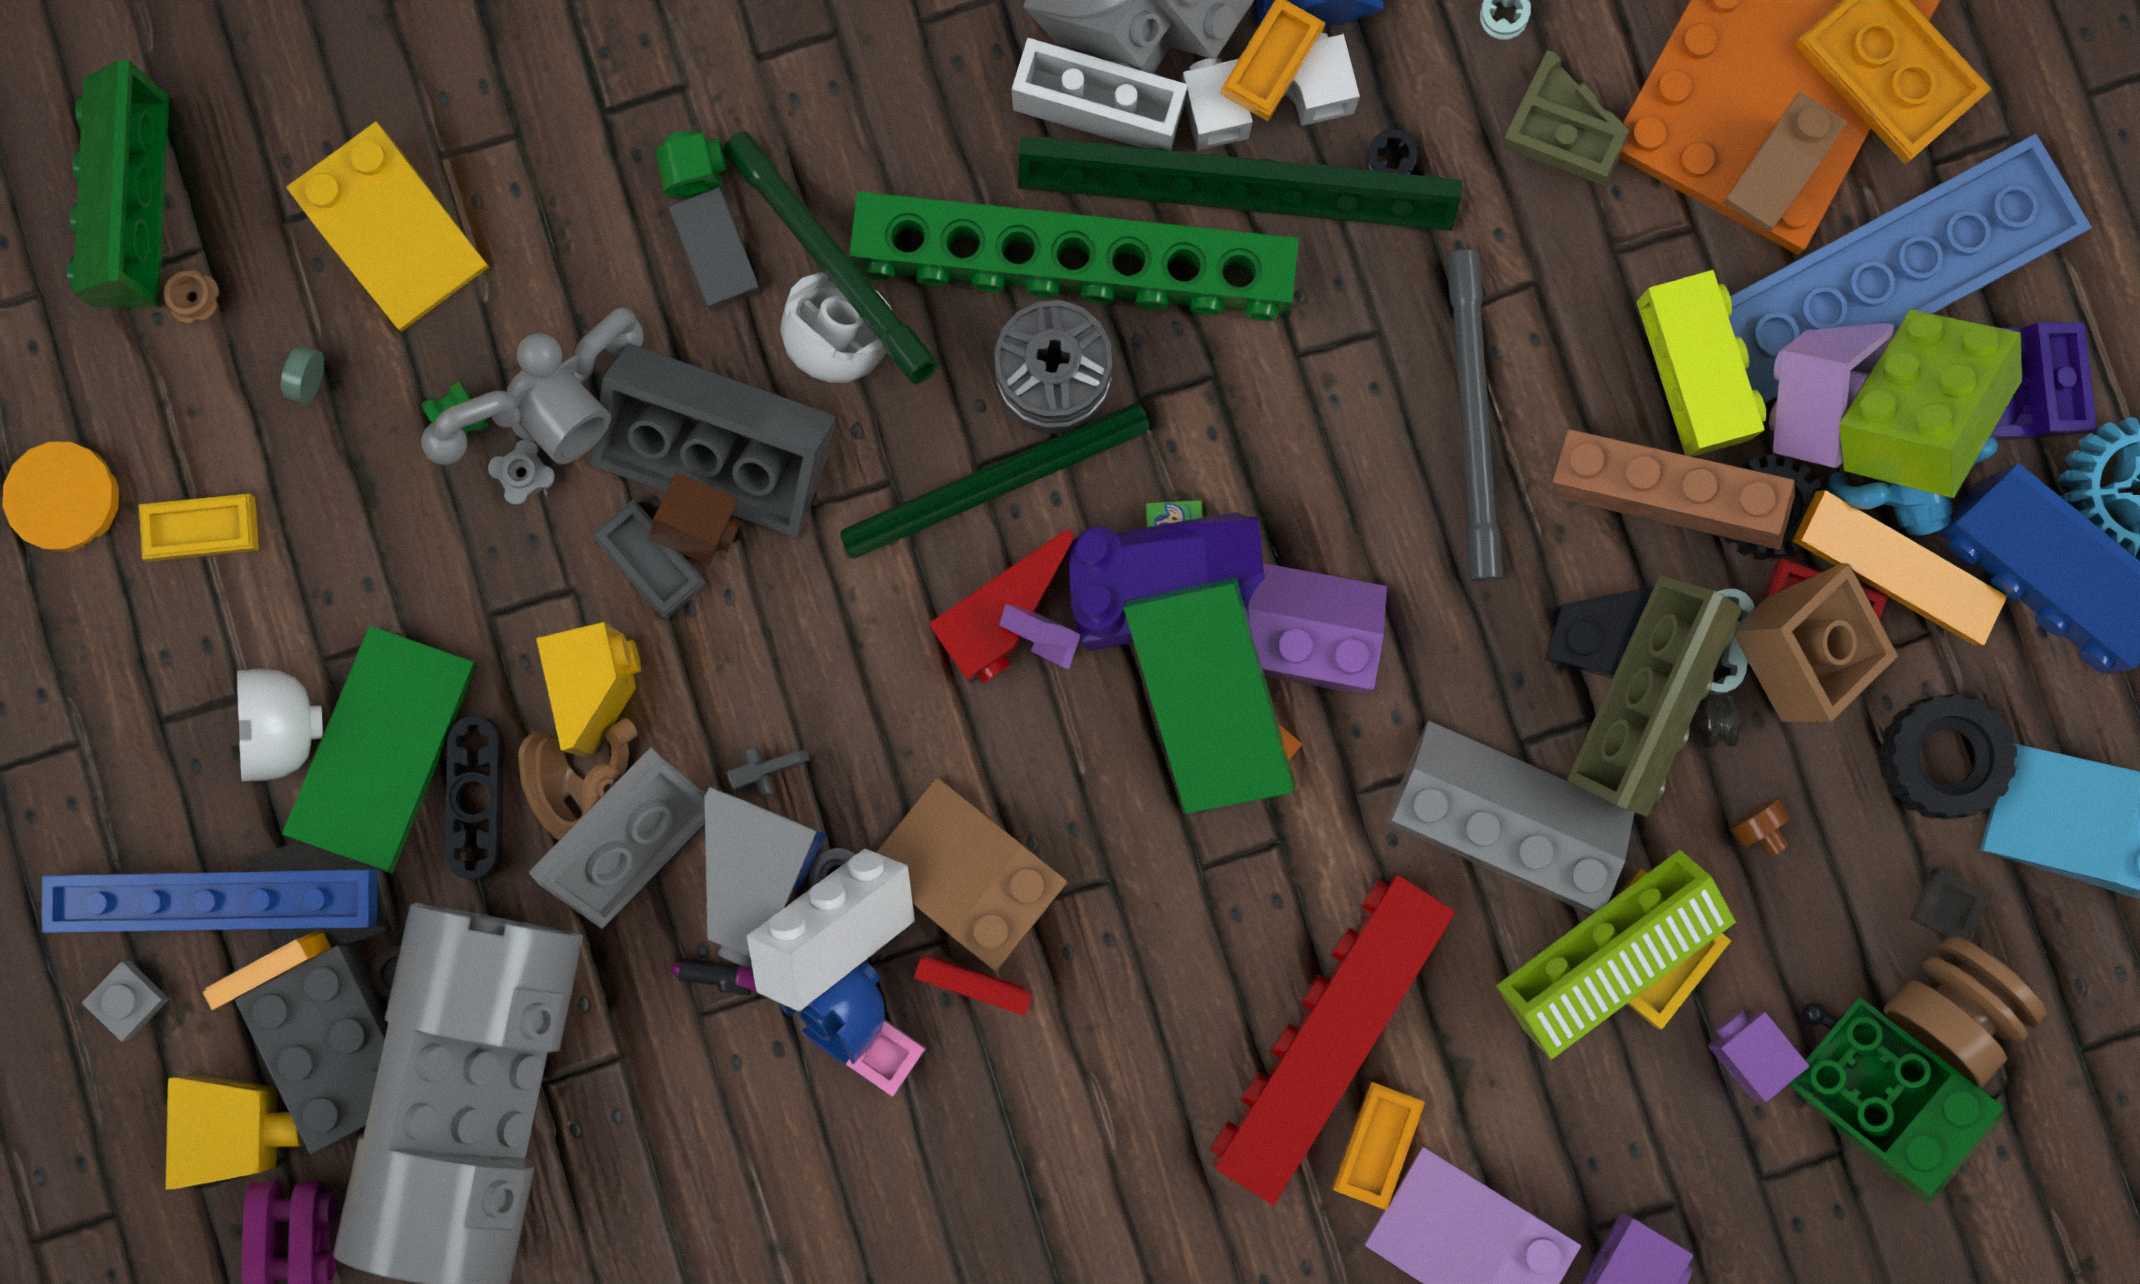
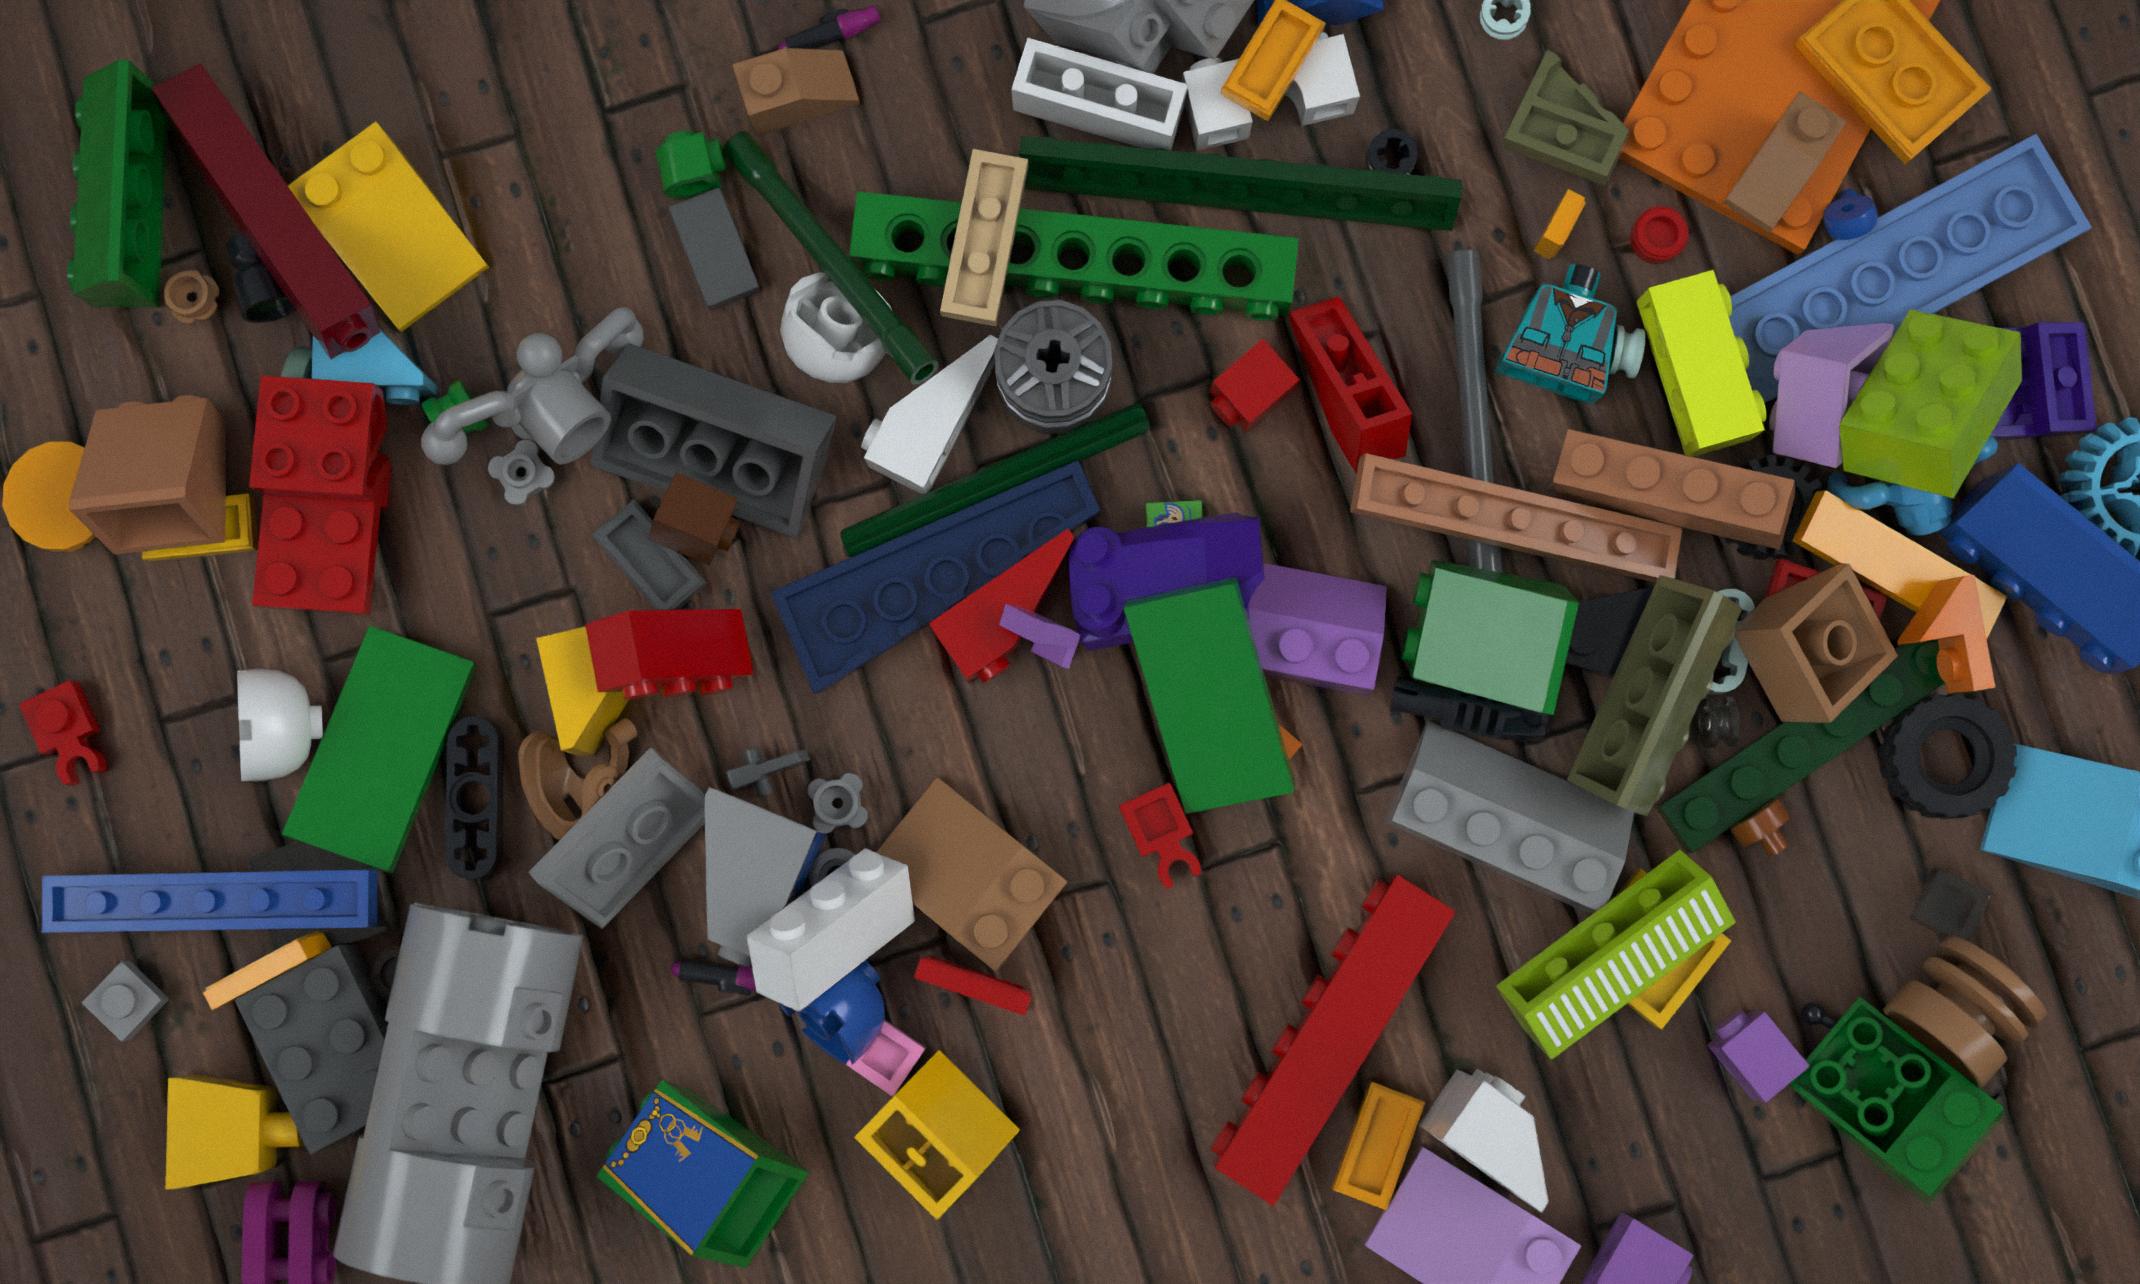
(60, 724): none -> red plate
(154, 476): none -> nougat slope
(254, 287): none -> black piece
(266, 212): none -> dark red brick
(320, 493): none -> red piece
(378, 363): none -> medium azure slope
(669, 652): none -> red brick
(701, 1176): none -> slope
(794, 86): none -> medium nougat slope
(823, 795): none -> light grey plate
(832, 28): none -> piece
(895, 589): none -> dark blue wing
(926, 423): none -> white slope
(937, 1134): none -> yellow slope
(984, 237): none -> tan plate
(1158, 825): none -> red plate
(1252, 387): none -> red brick
(1351, 383): none -> red slope
(1468, 712): none -> black hinge
(1489, 1129): none -> white slope
(1491, 634): none -> slope
(1515, 519): none -> nougat plate
(1560, 224): none -> light orange tile
(1564, 339): none -> torso
(1627, 351): none -> light aqua bush
(1659, 235): none -> red tile
(1795, 750): none -> dark green plate
(1850, 216): none -> blue piece
(1955, 619): none -> orange slope

